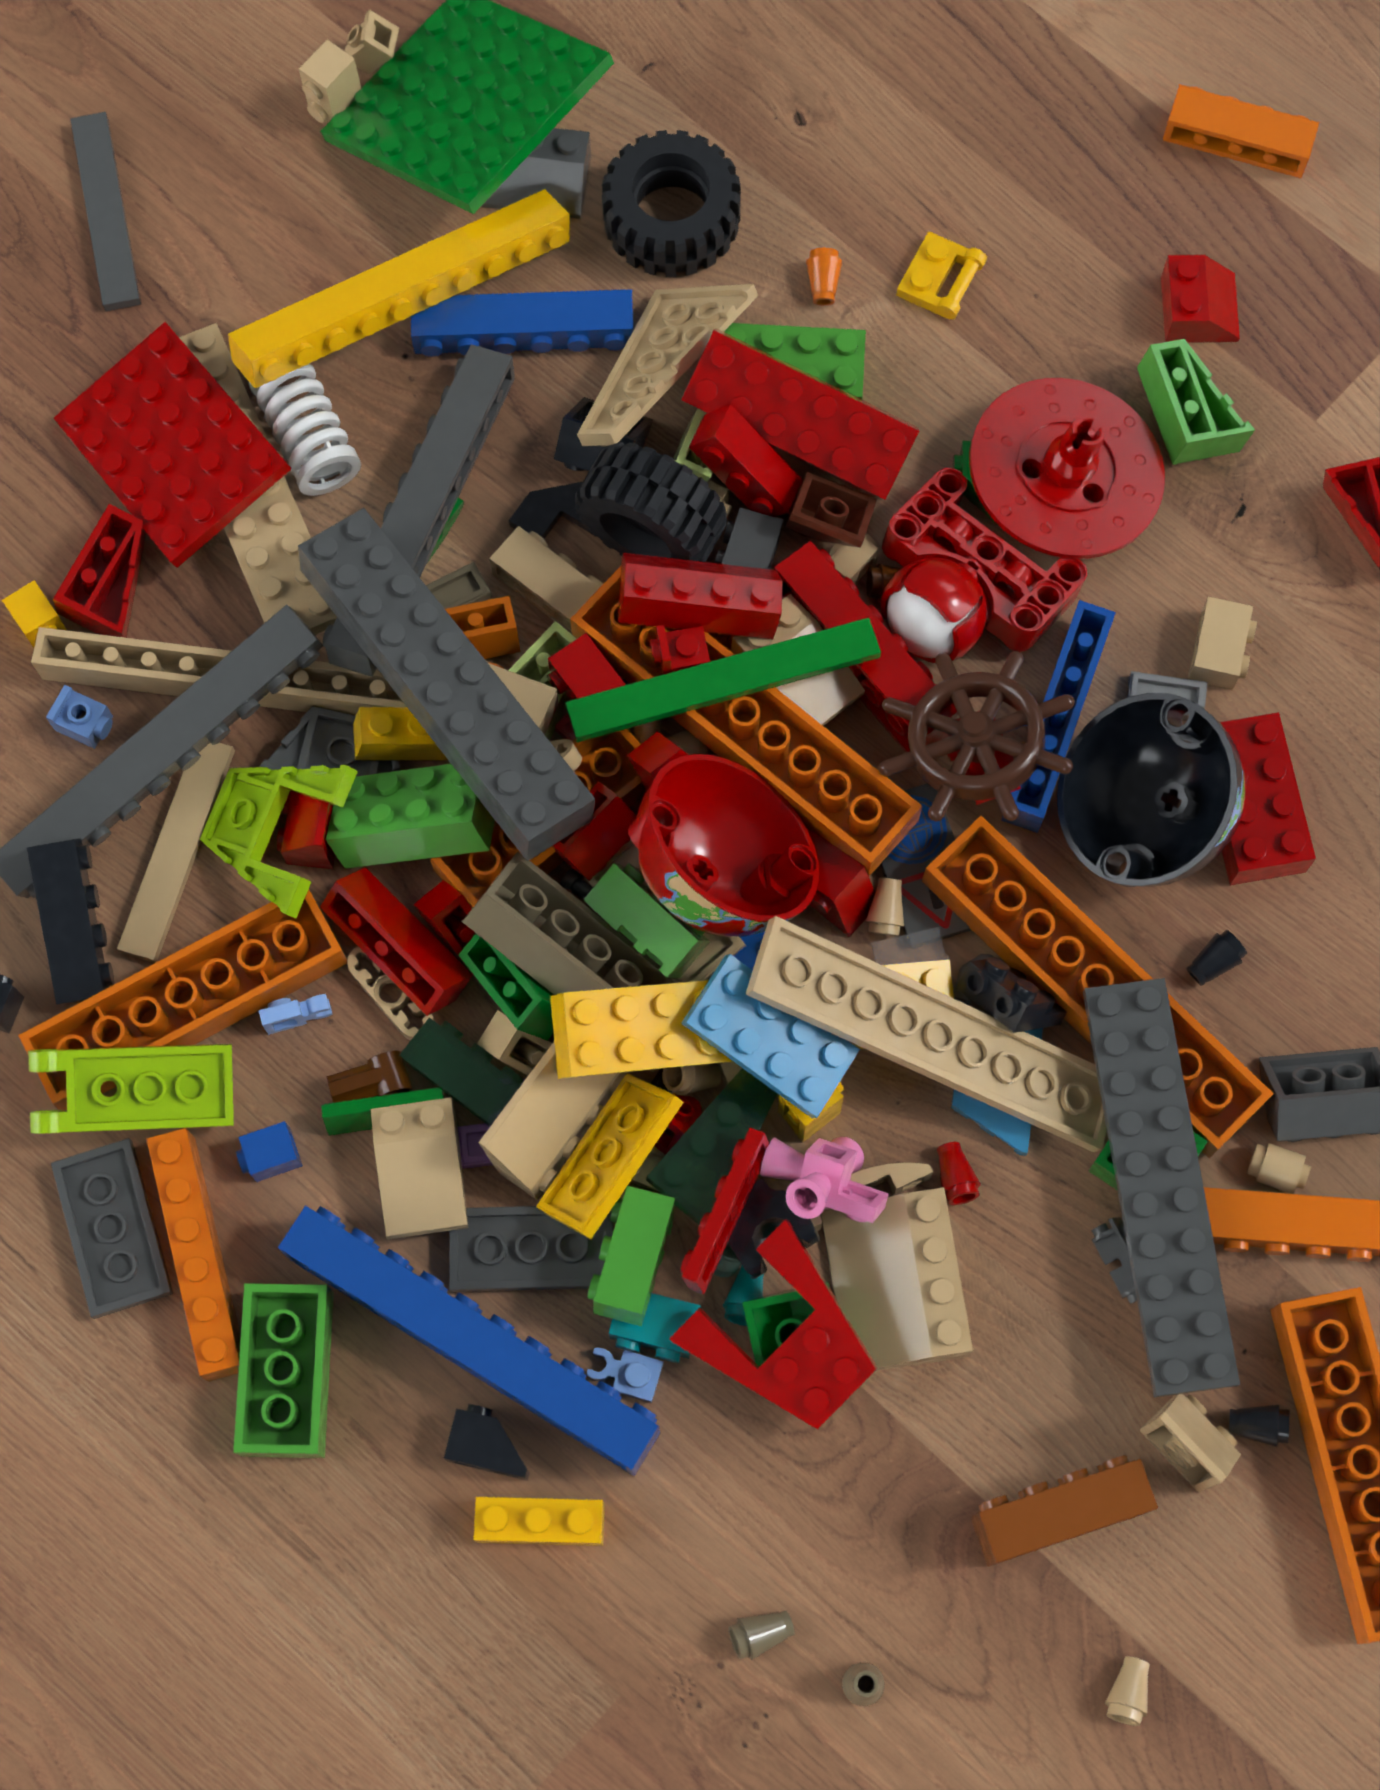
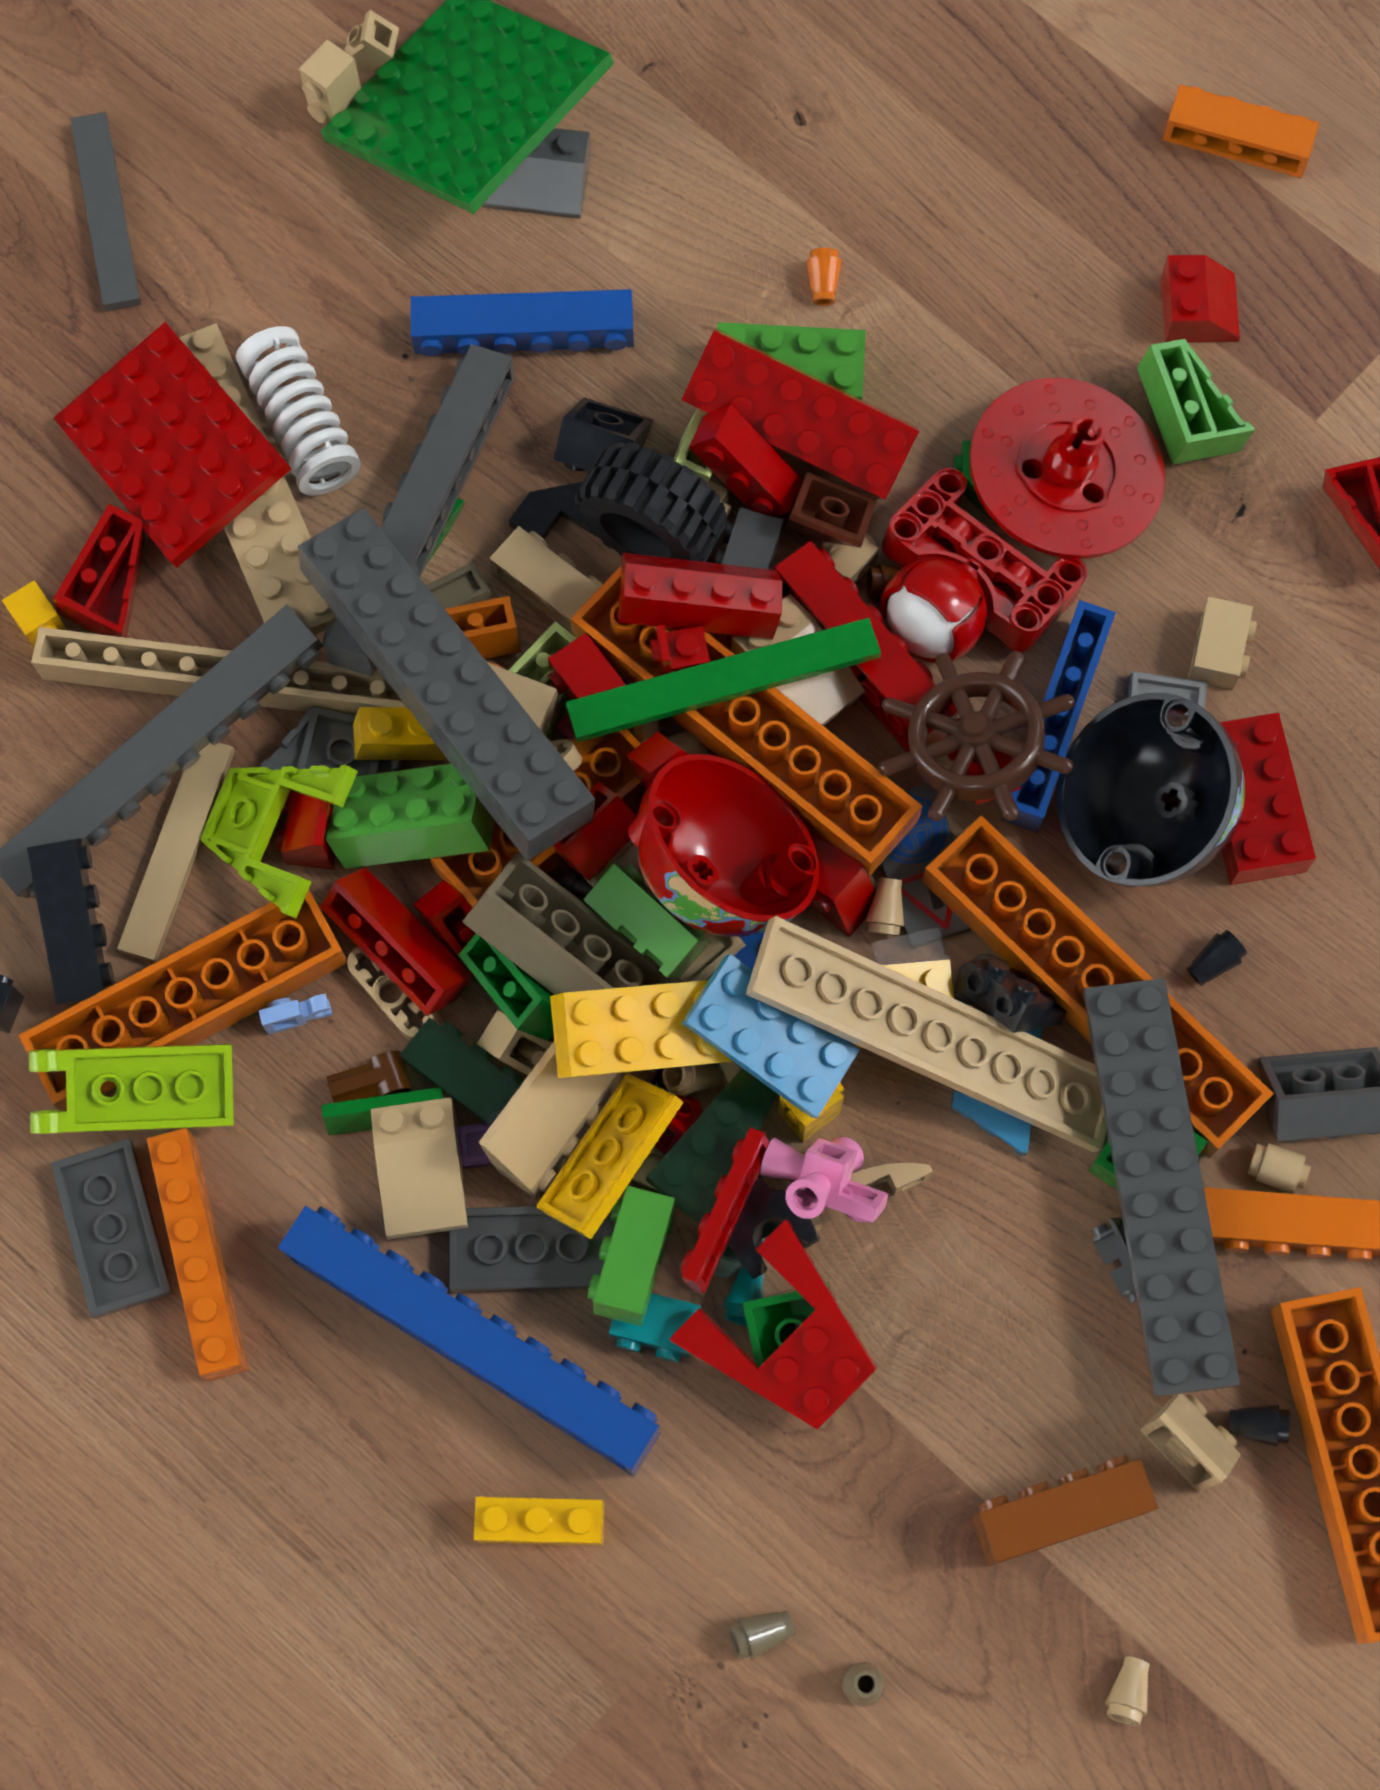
(66, 712): medium blue brick -> none
(268, 1152): blue brick -> none
(284, 1371): bright green brick -> none
(398, 288): yellow brick -> none
(483, 1444): black slope -> none
(633, 1375): light blue plate -> none
(658, 353): tan wing -> none
(662, 163): black tyre -> none
(900, 1280): tan slope -> none
(930, 271): yellow plate -> none
(957, 1175): red cone -> none

